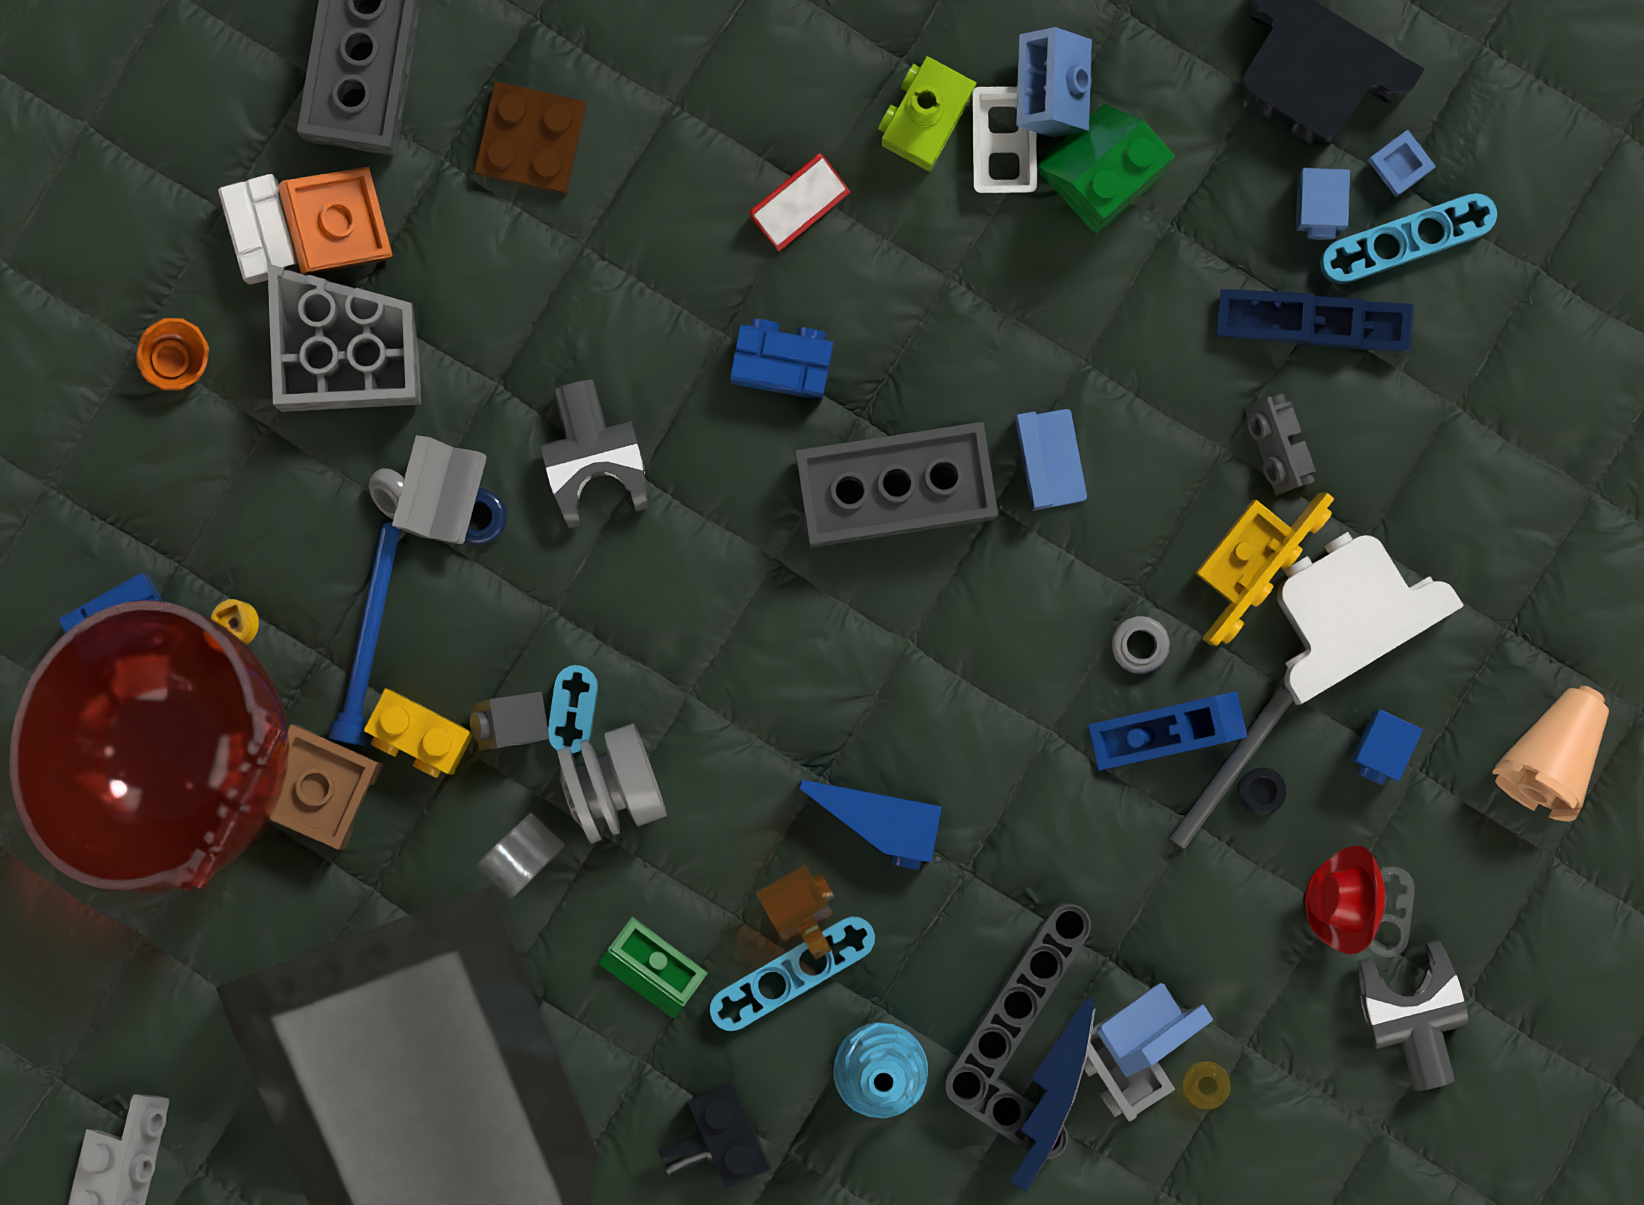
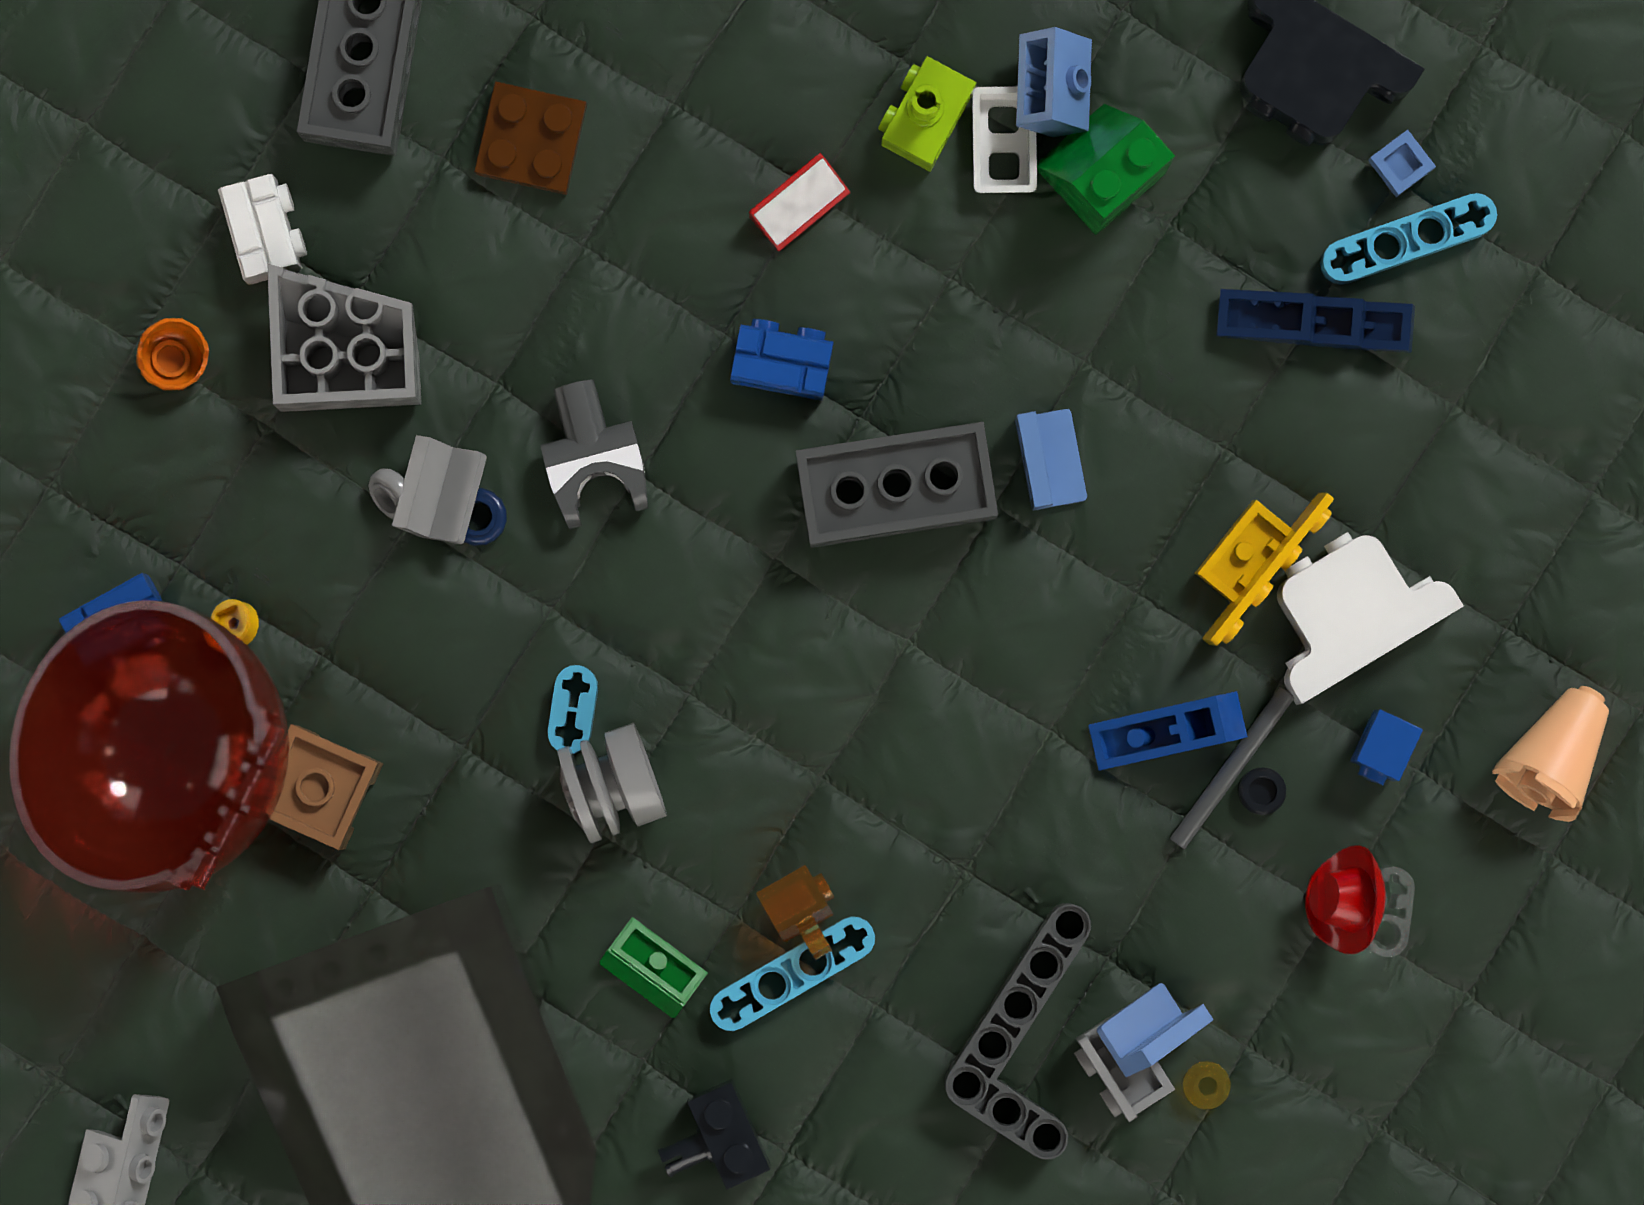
(335, 220): orange tile -> none
(349, 724): blue piece -> none
(418, 731): yellow brick -> none
(509, 721): dark grey brick -> none
(521, 855): clear beam -> none
(878, 1050): medium azure cone -> none
(889, 823): blue slope -> none
(1060, 1077): dark blue slope -> none
(1134, 664): light grey piece -> none
(1284, 464): dark grey hinge -> none
(1322, 202): medium blue brick -> none
(1416, 1017): dark grey connector -> none

